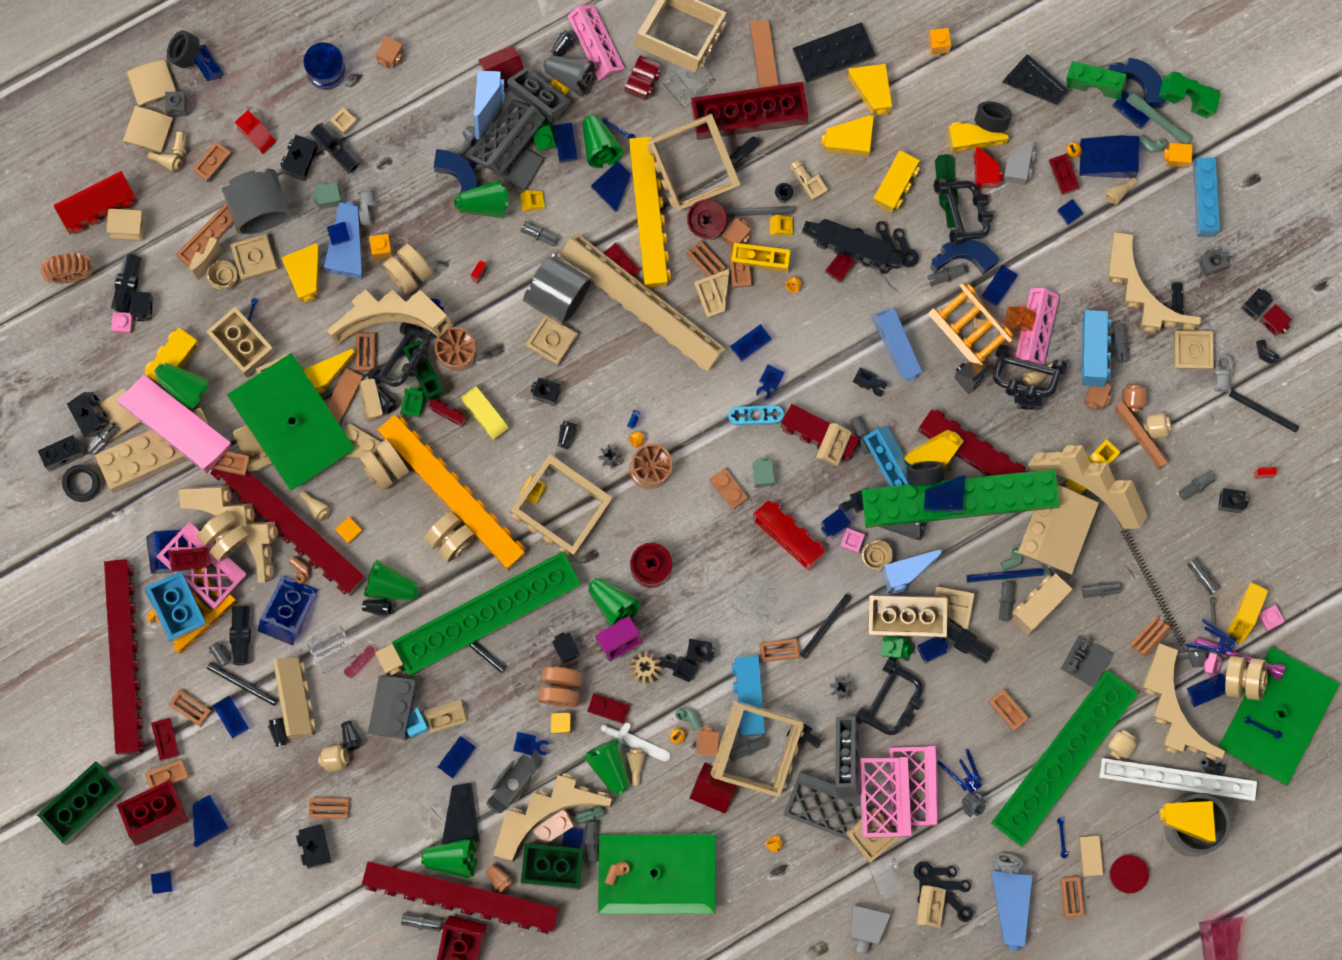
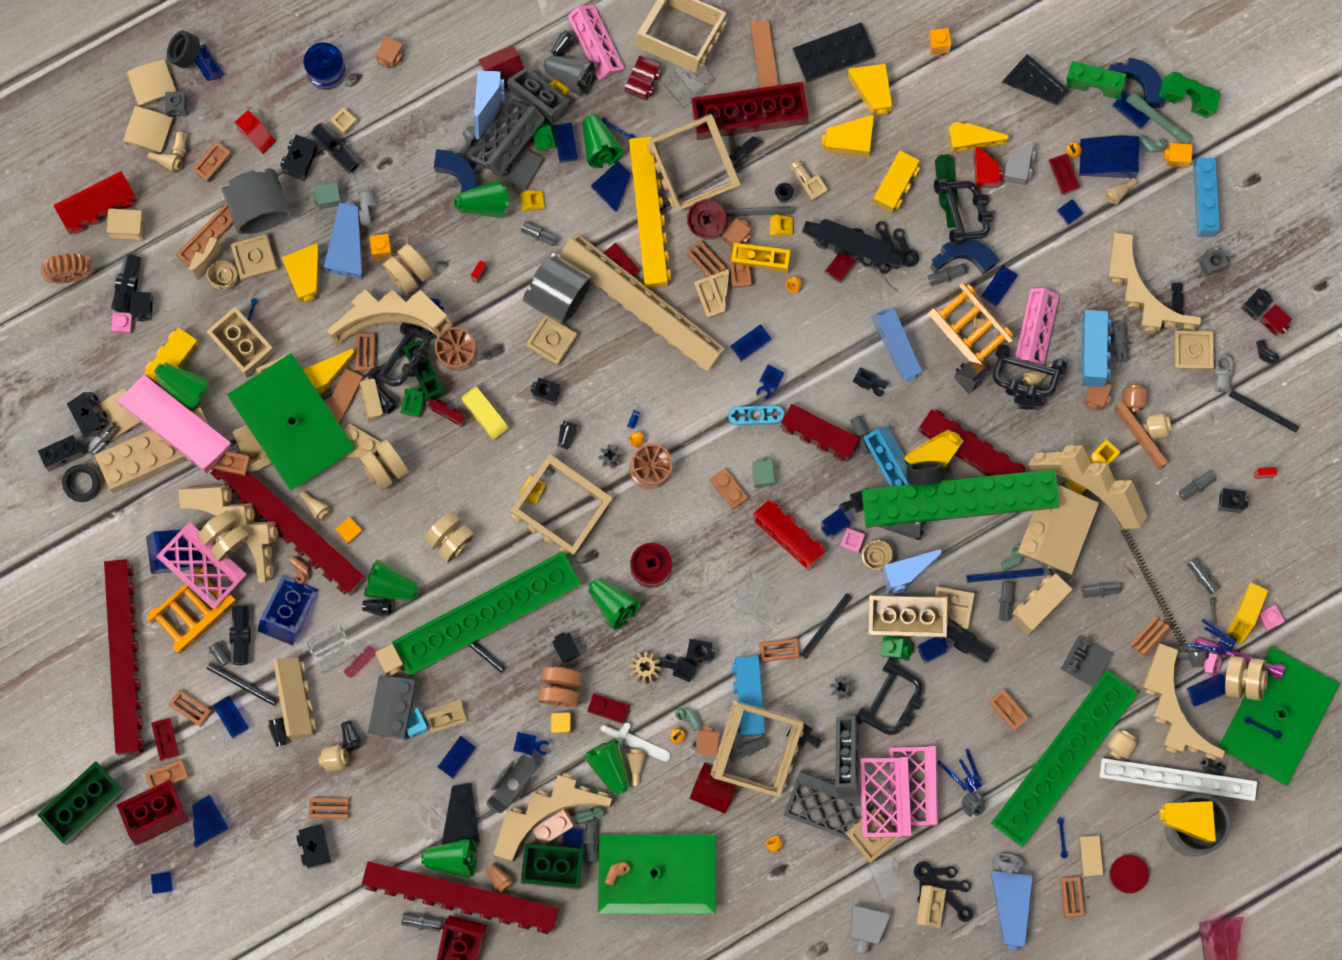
(175, 606): dark azure slope -> none
(189, 559): dark red plate -> none
(338, 233): clear blue tile -> none
(451, 492): light orange brick -> none
(618, 638): magenta slope -> none
(834, 444): tan slope -> none
(946, 496): clear blue wing -> none
(993, 117): black tyre -> none
(1020, 319): clear orange brick -> none

